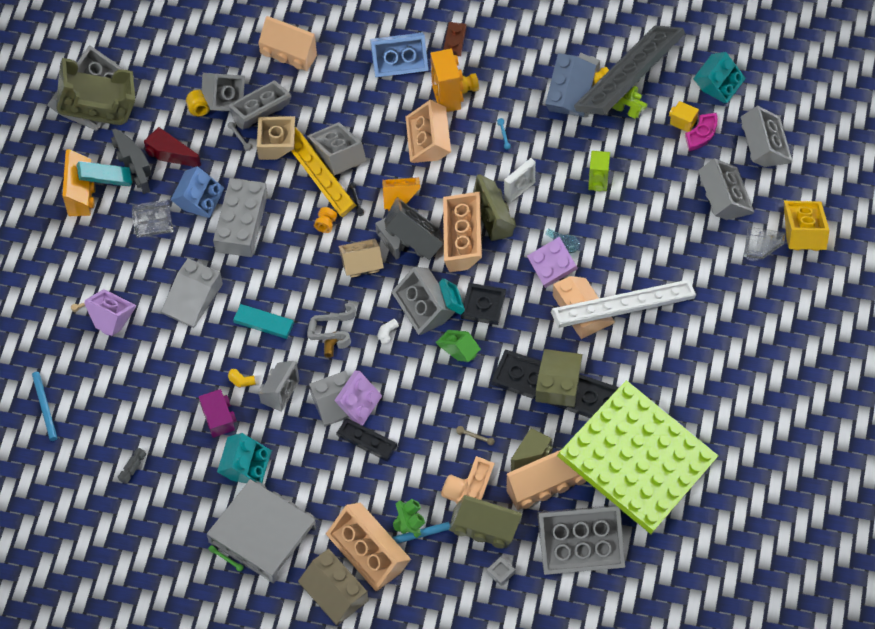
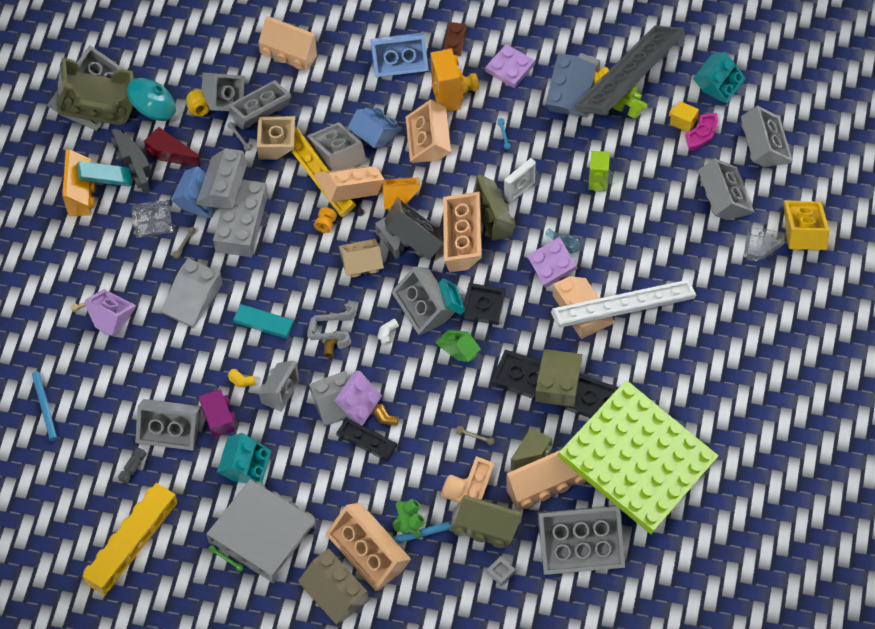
(129, 539): none -> yellow brick
(151, 99): none -> teal dish
(167, 424): none -> light grey slope
(176, 255): none -> dark tan hinge
(223, 179): none -> light grey slope
(350, 182): none -> light nougat slope
(374, 126): none -> medium blue slope
(383, 417): none -> pearl gold arm
(510, 66): none -> lavender plate

